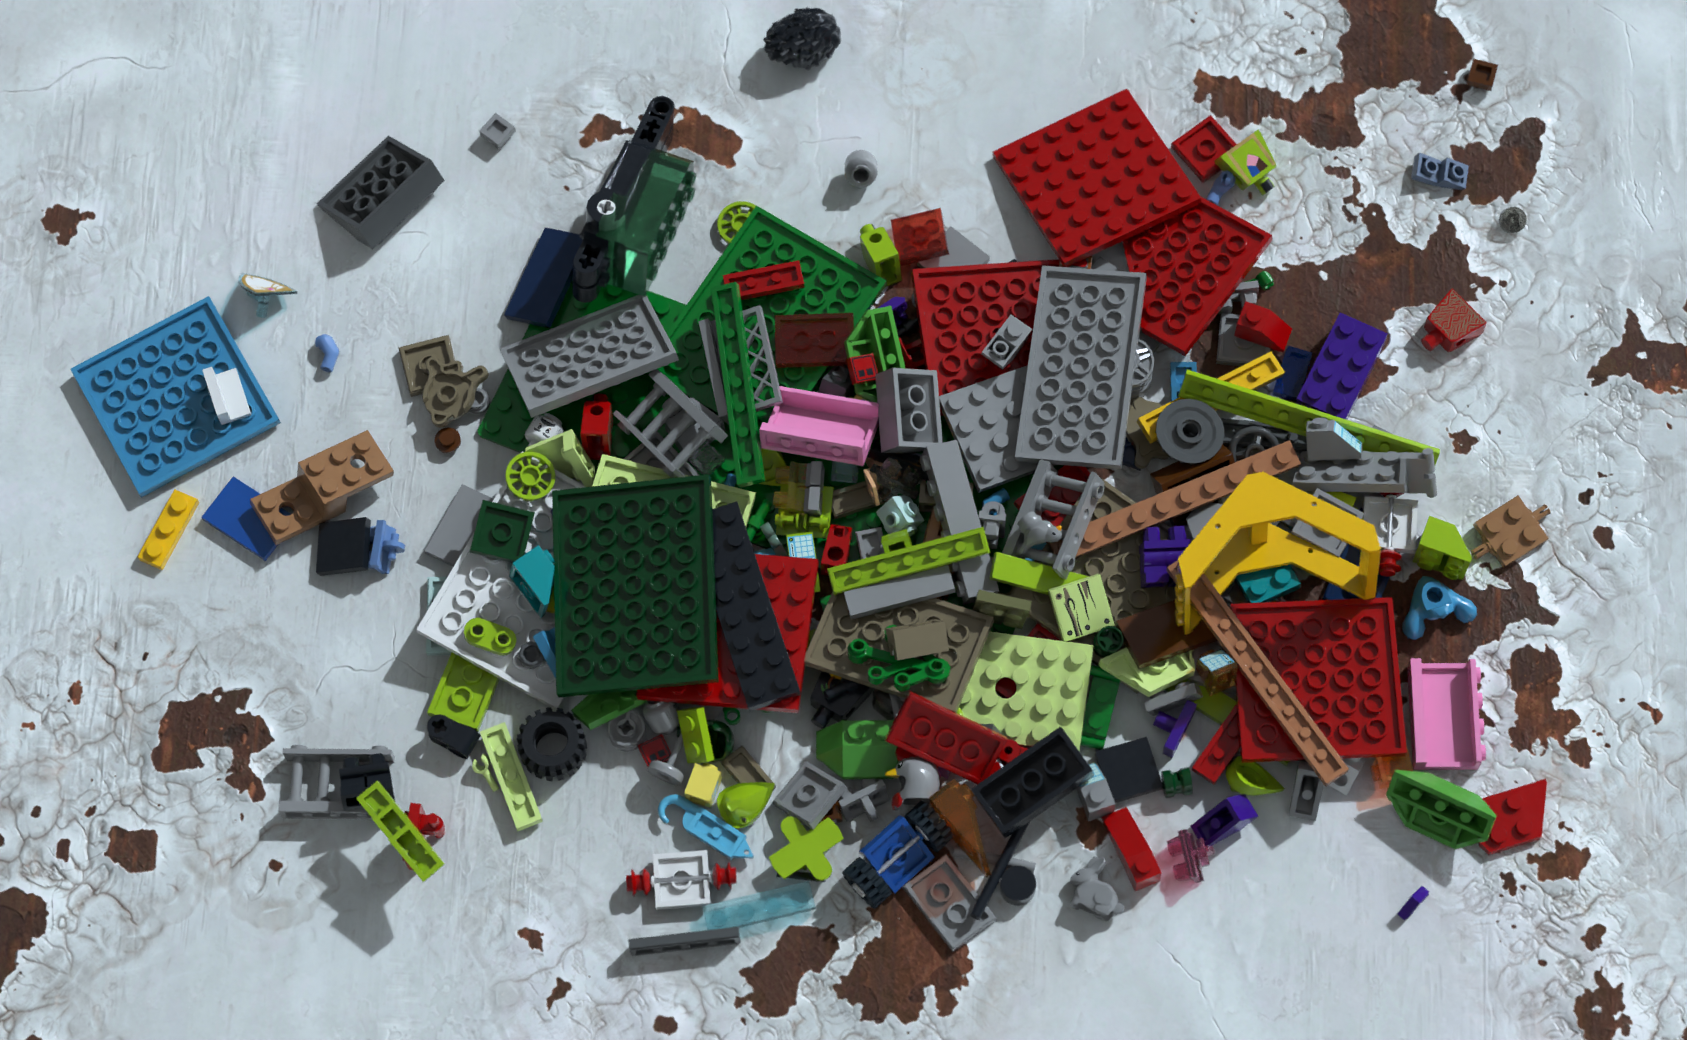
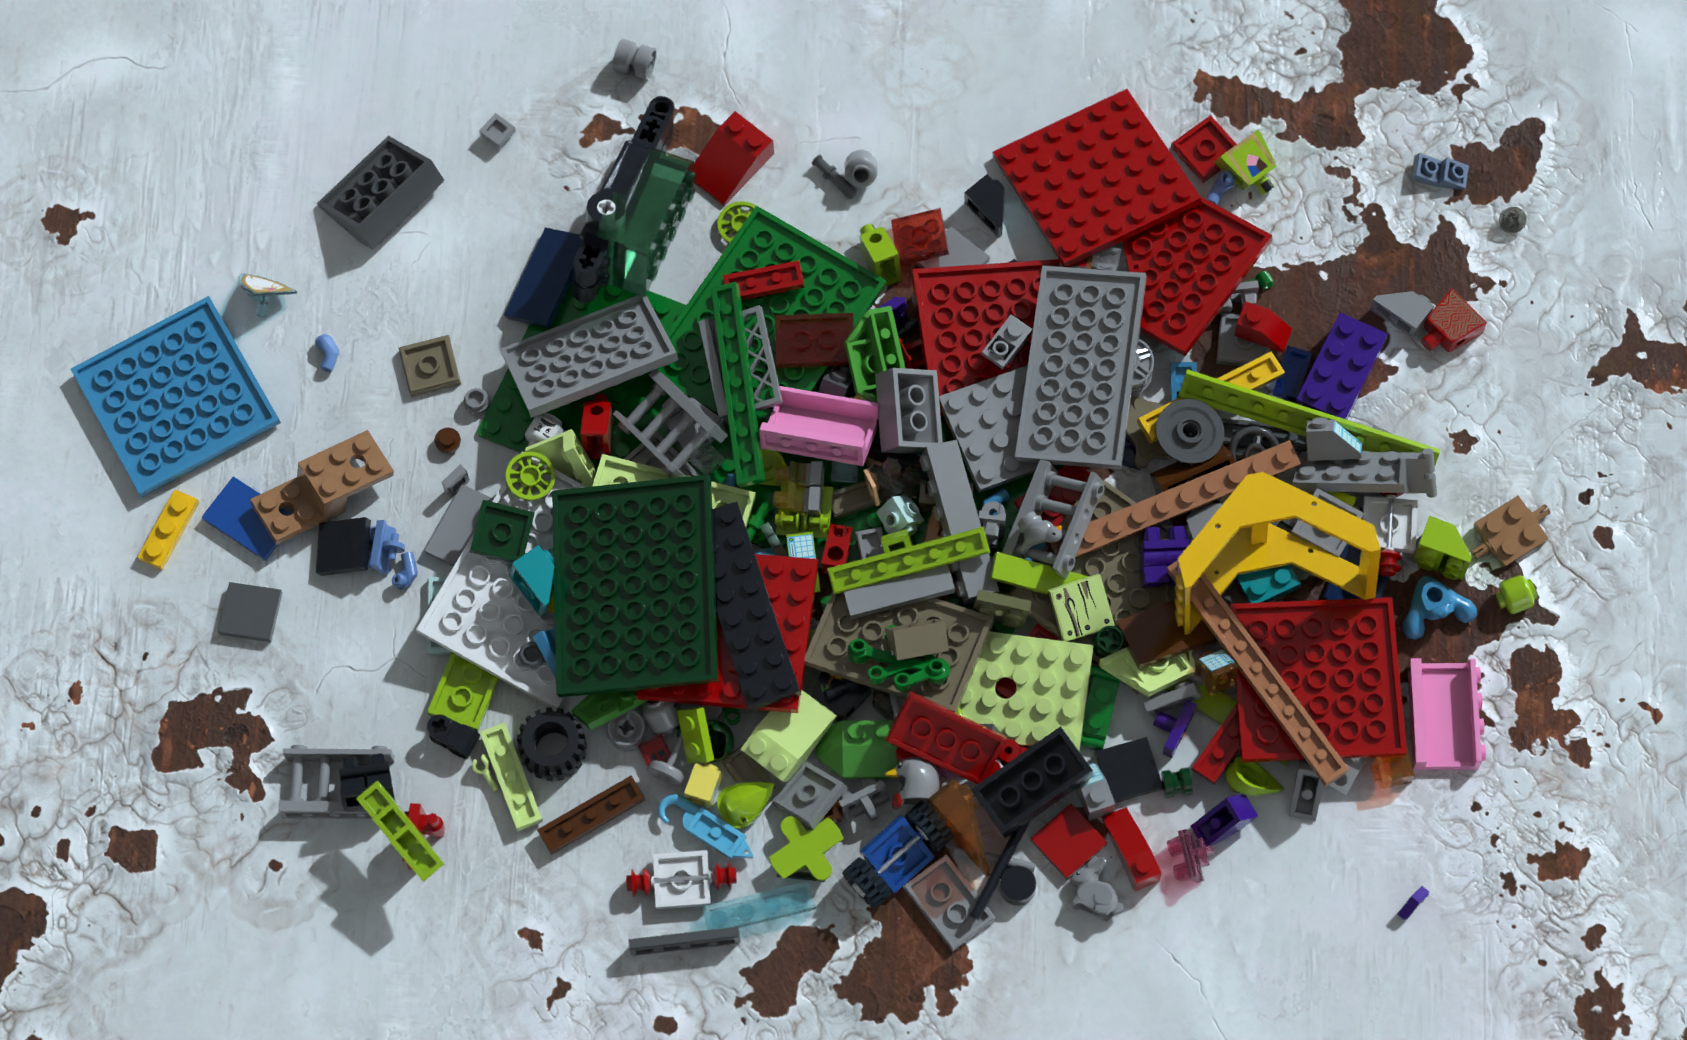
(227, 395): white panel -> none
(250, 612): none -> dark grey tile
(409, 572): none -> medium blue arm
(450, 390): dark tan tile -> none
(454, 480): none -> light grey tile
(489, 638): lime plate -> none
(591, 815): none -> reddish brown plate
(635, 59): none -> light grey wheel
(732, 158): none -> red slope
(787, 739): none -> yellowish green slope
(803, 38): black hair -> none
(831, 173): none -> dark grey piece
(862, 368): red tile -> none
(987, 202): none -> black slope
(1068, 841): none -> red tile
(1107, 259): none -> clear plate
(1403, 310): none -> light grey slope
(1440, 809): bright green wedge -> none
(1482, 74): reddish brown plate -> none
(1516, 594): none -> lime head
(1518, 817): red wing -> none

